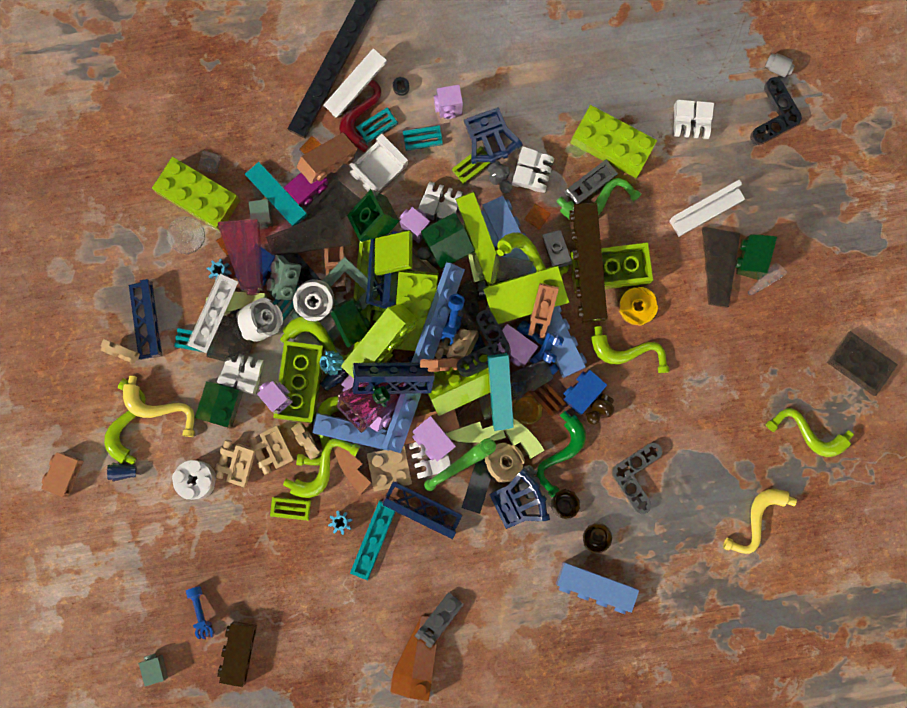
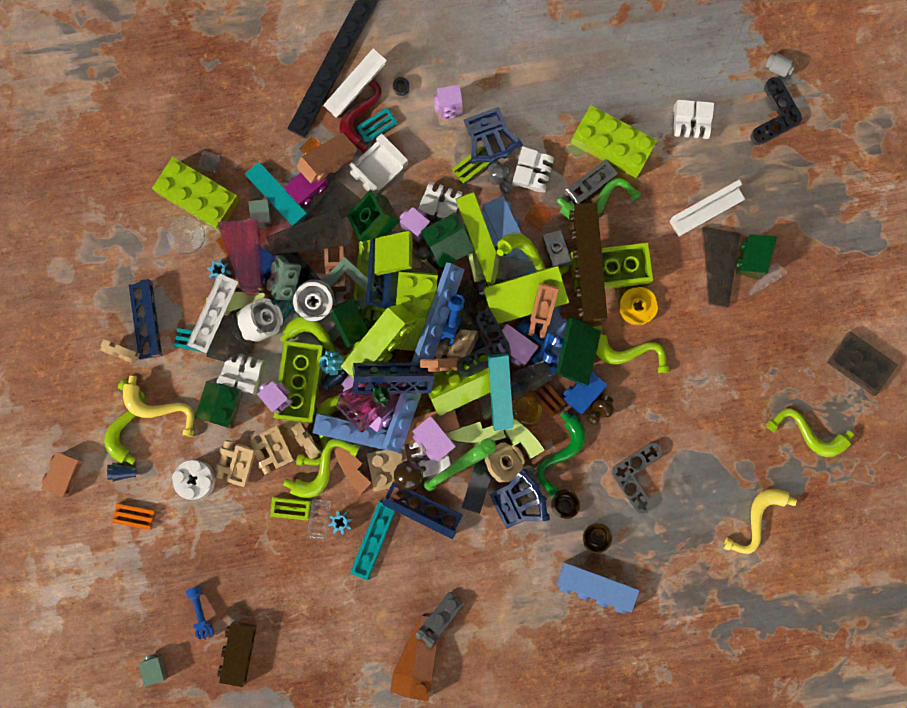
(117, 513): none -> orange tile
(310, 535): none -> clear slope
(408, 475): none -> dark brown hair
(424, 137): teal tile -> none
(578, 352): none -> dark green tile

